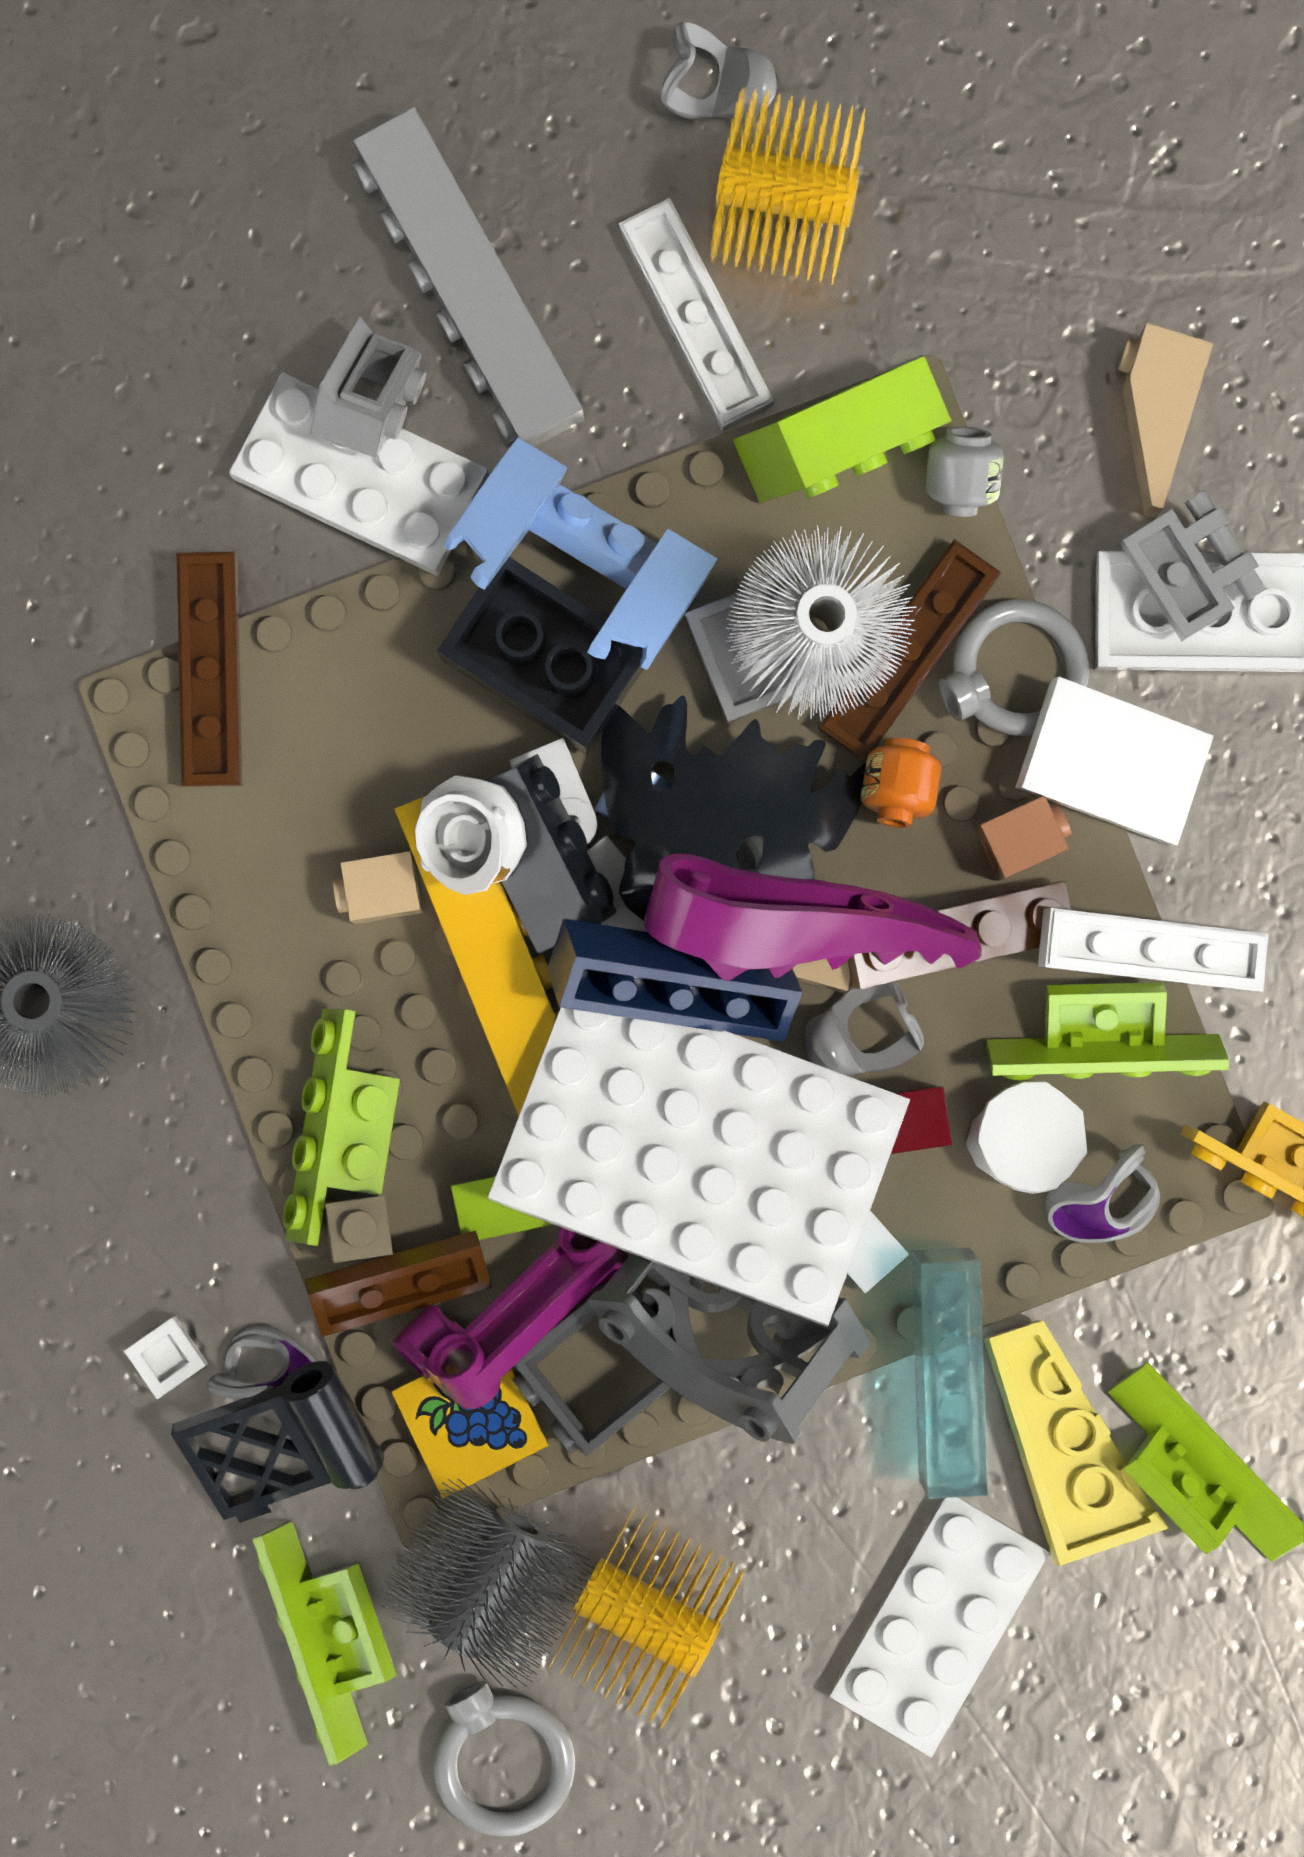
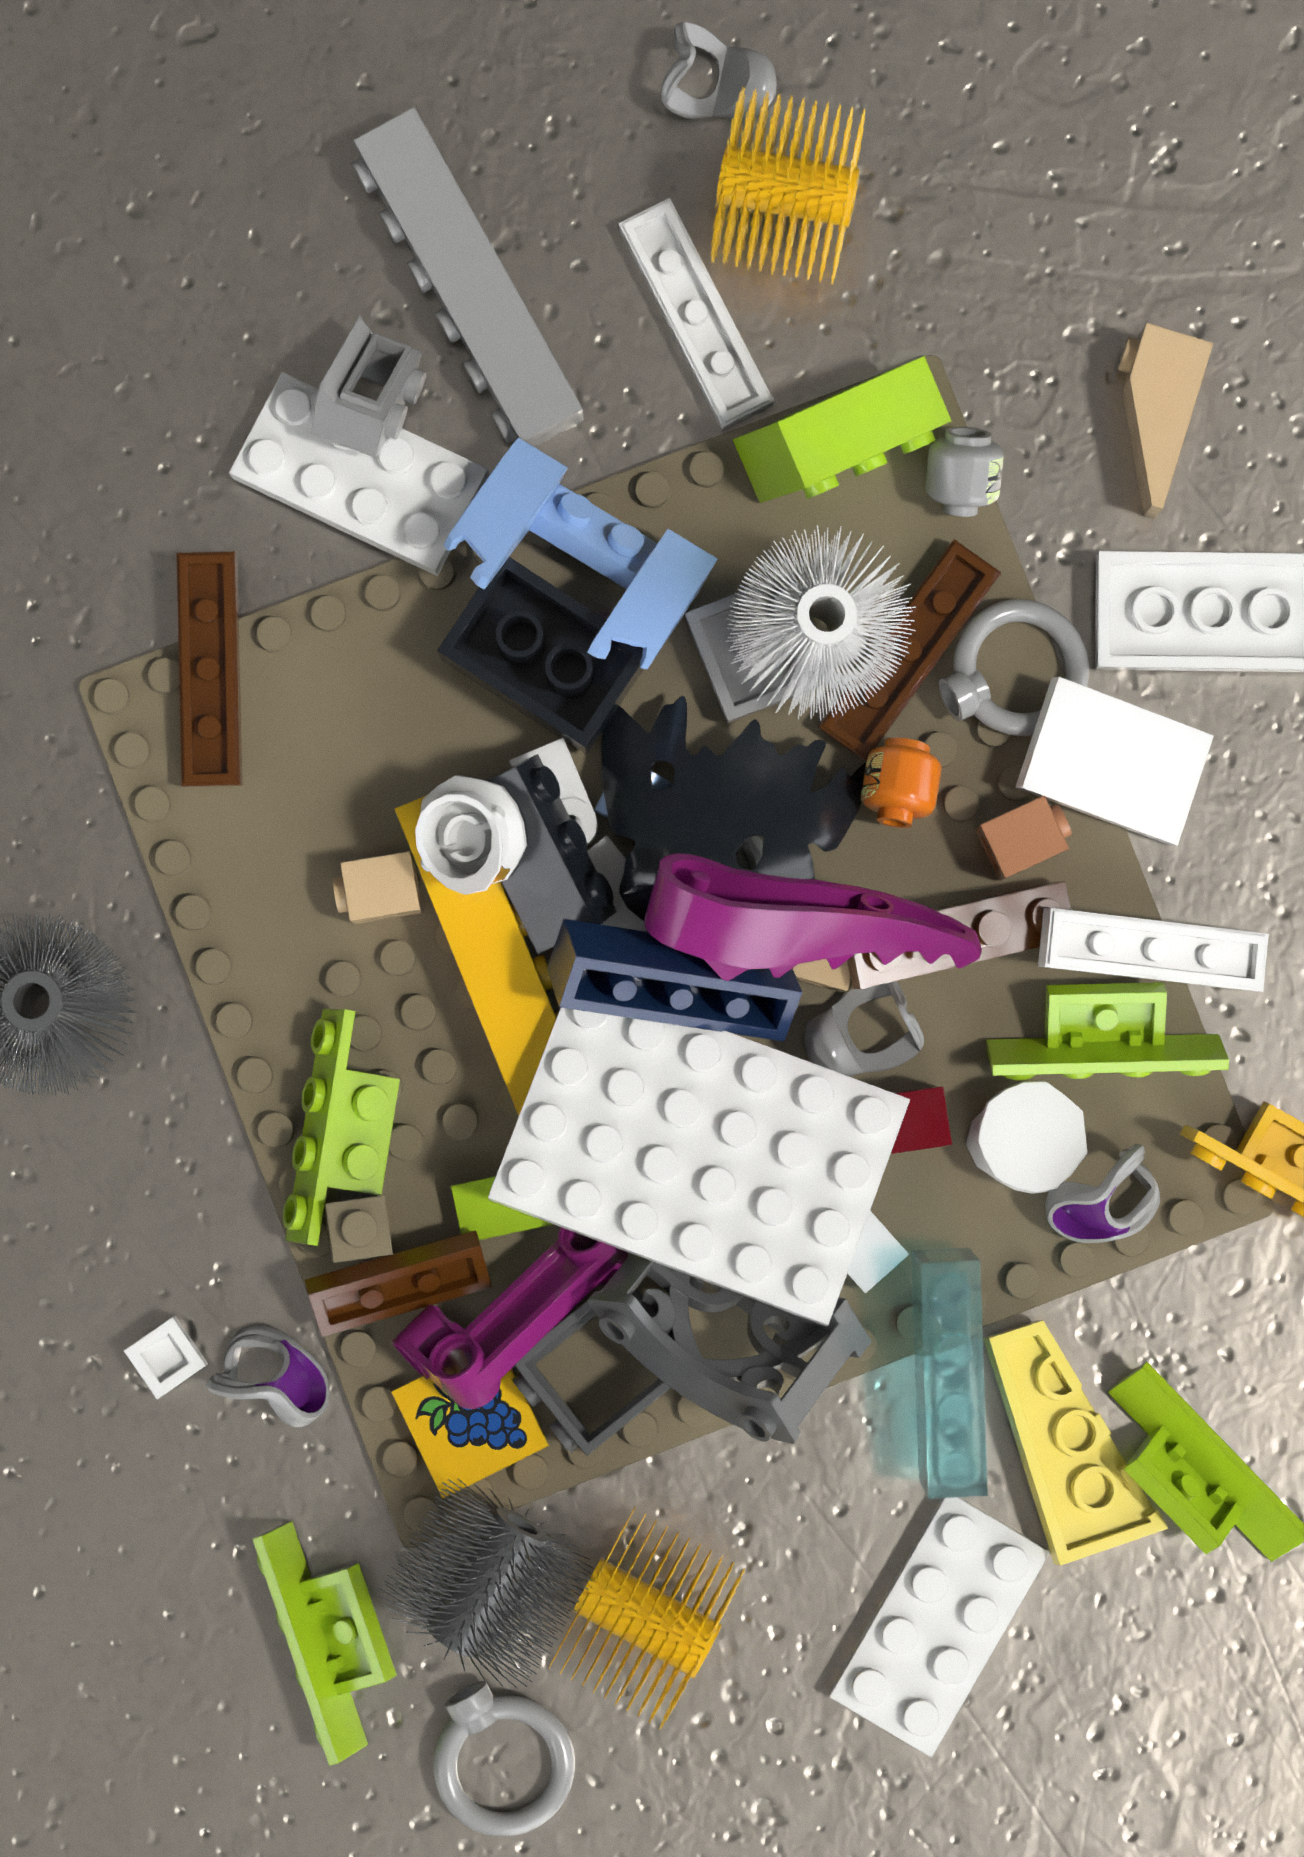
(322, 1429): black piece -> none
(1179, 575): light grey plate -> none

